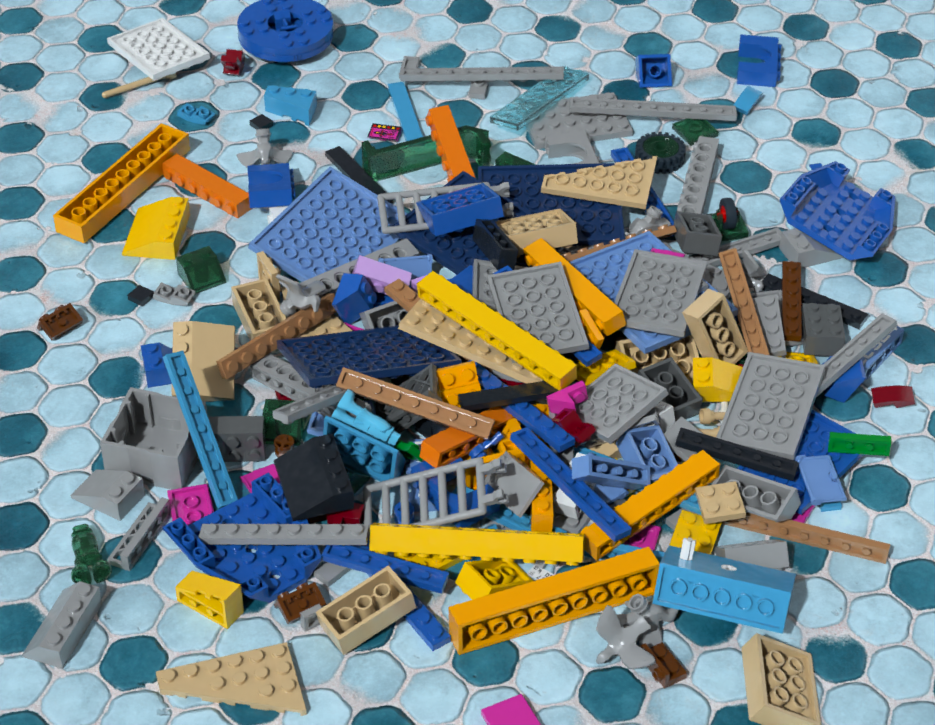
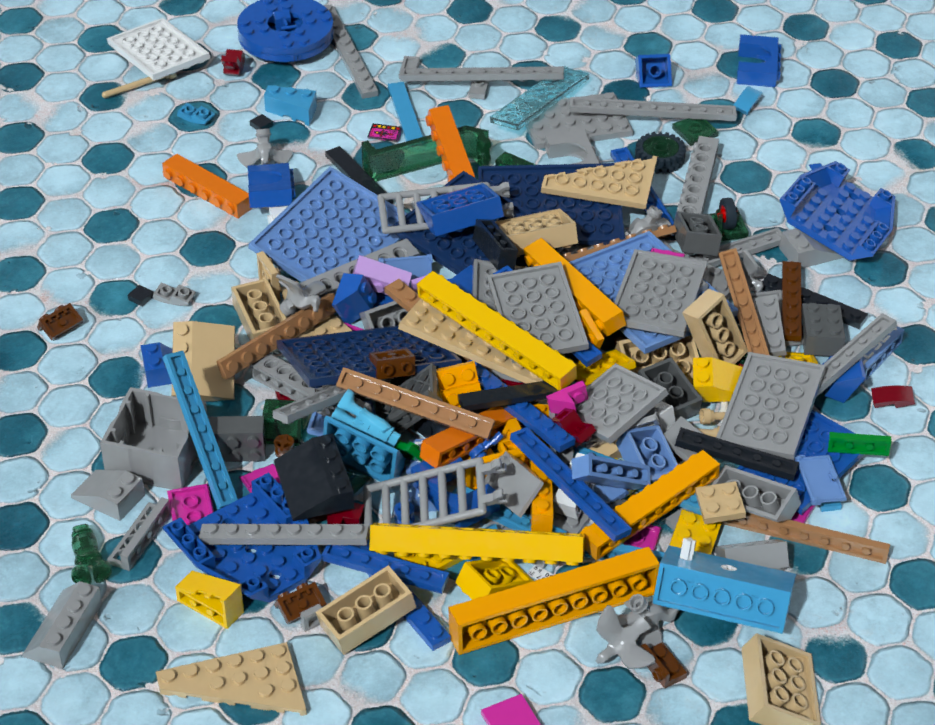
(120, 184): light orange brick -> none
(158, 229): yellow slope -> none
(200, 270): clear green slope -> none
(329, 573): light grey tile -> none
(351, 57): none -> light grey plate
(393, 363): none -> reddish brown bracket

